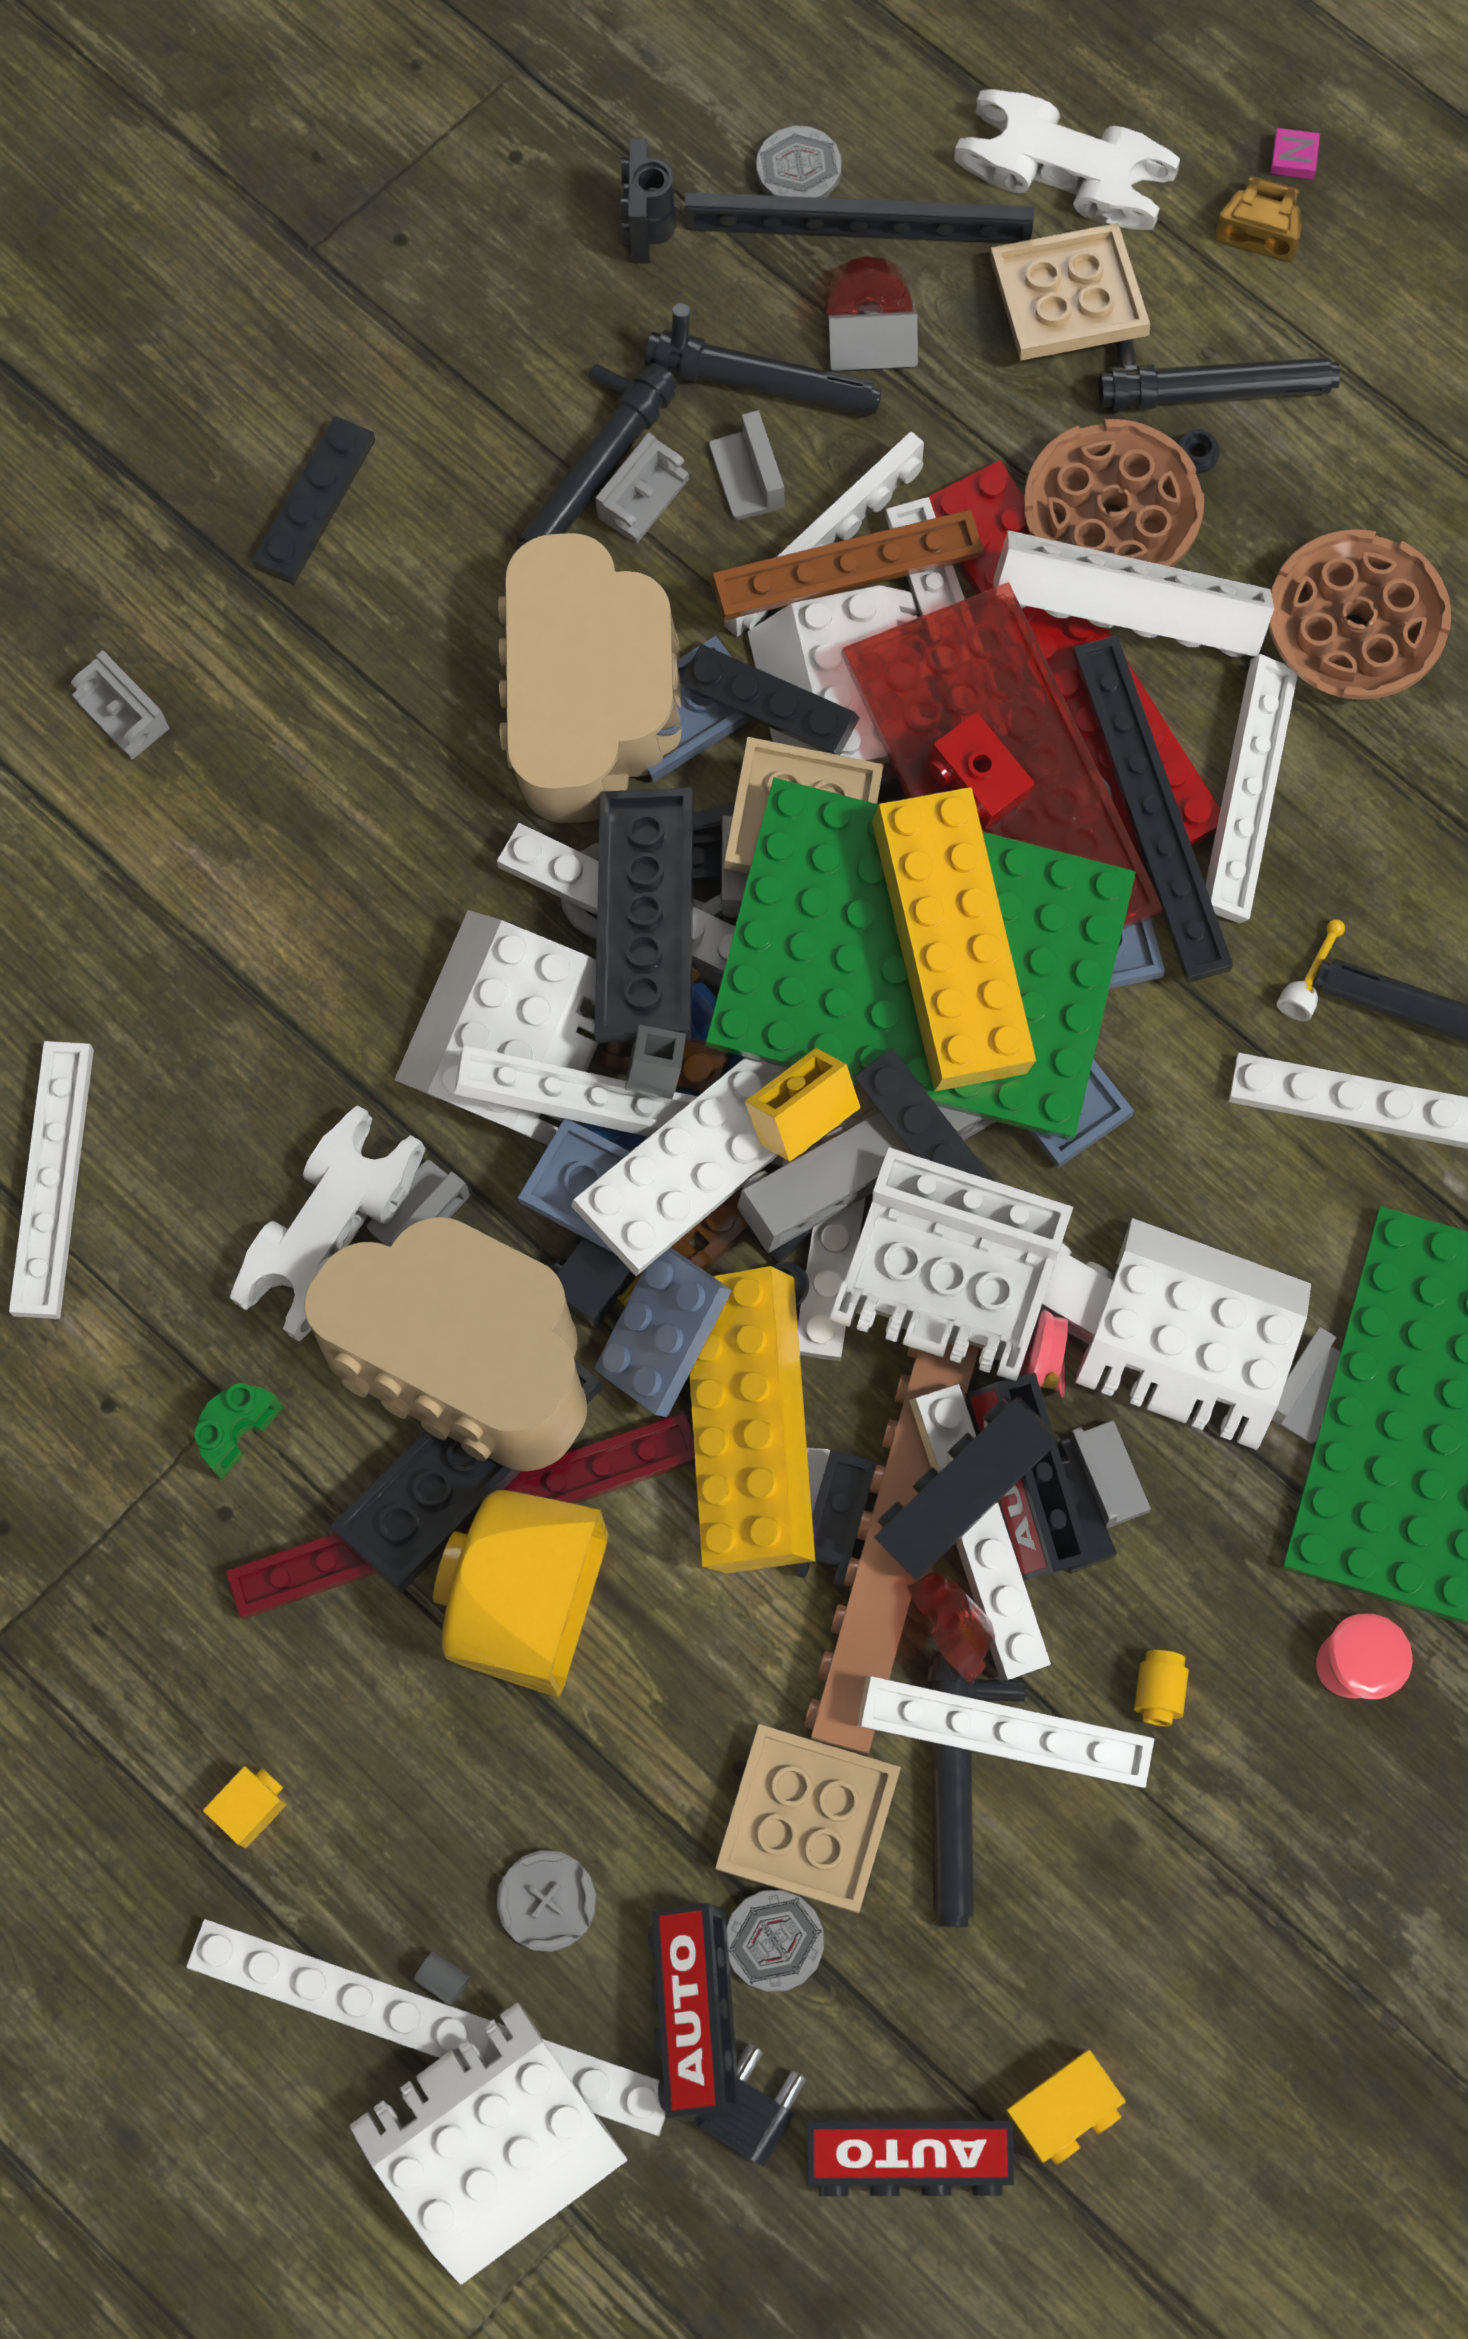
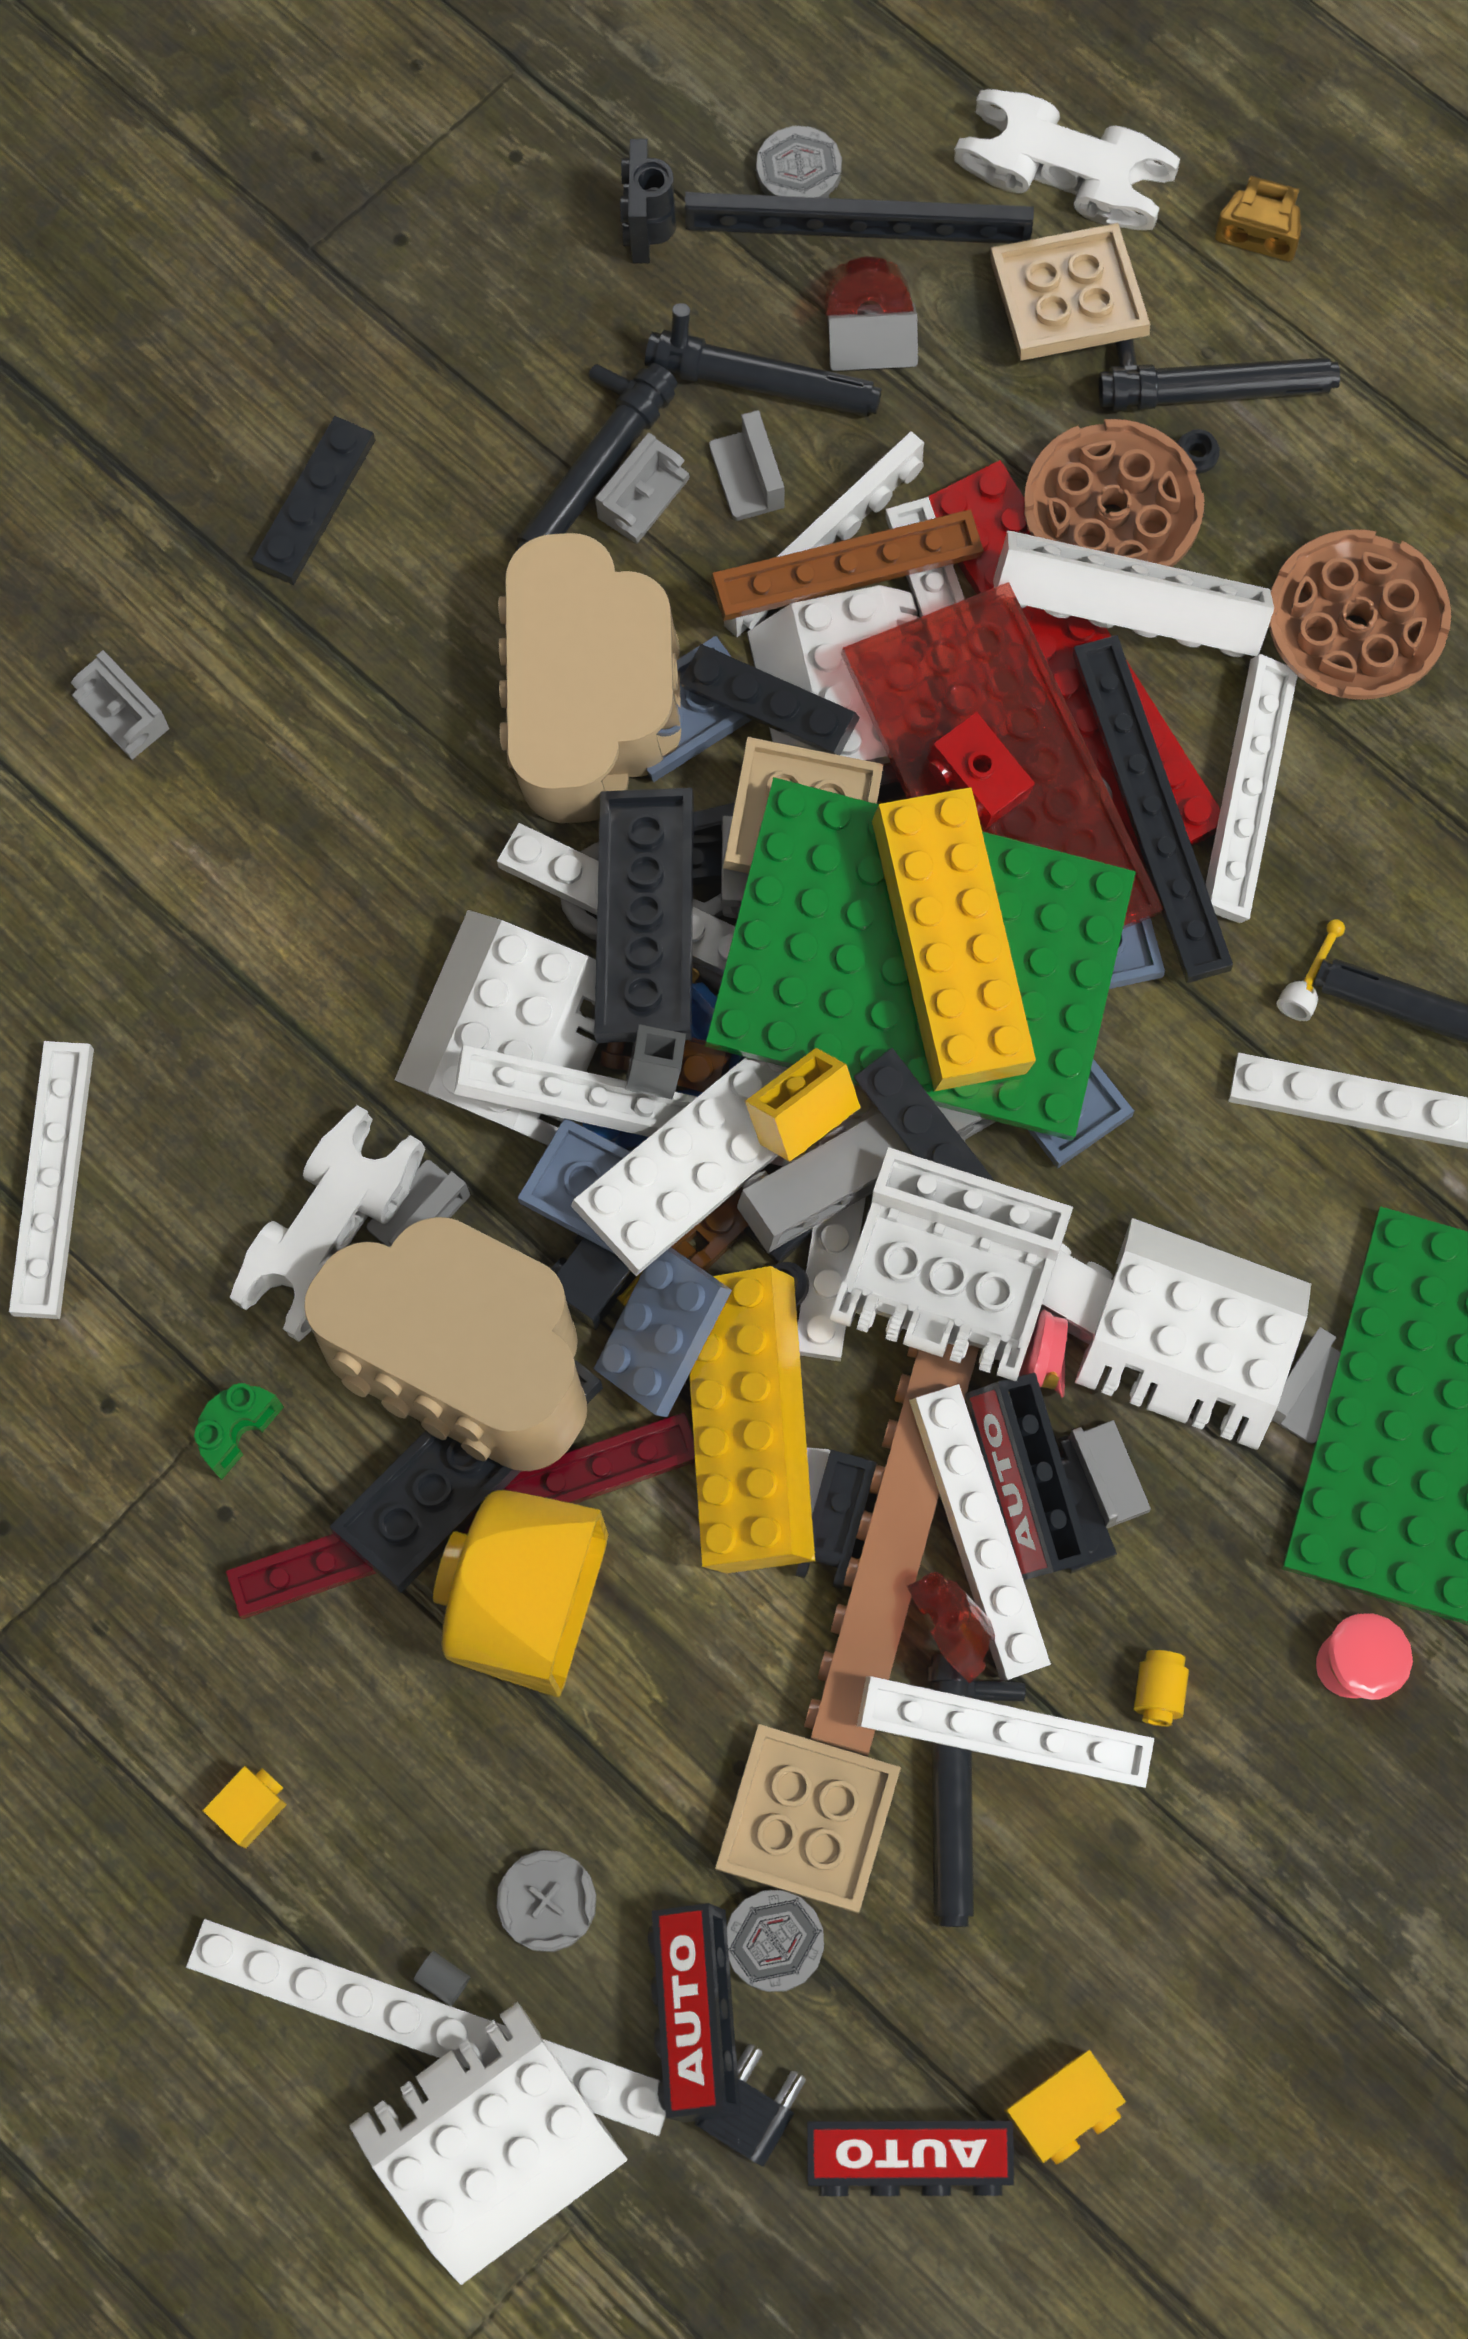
(967, 1487): black brick -> none
(1295, 153): dark pink tile -> none

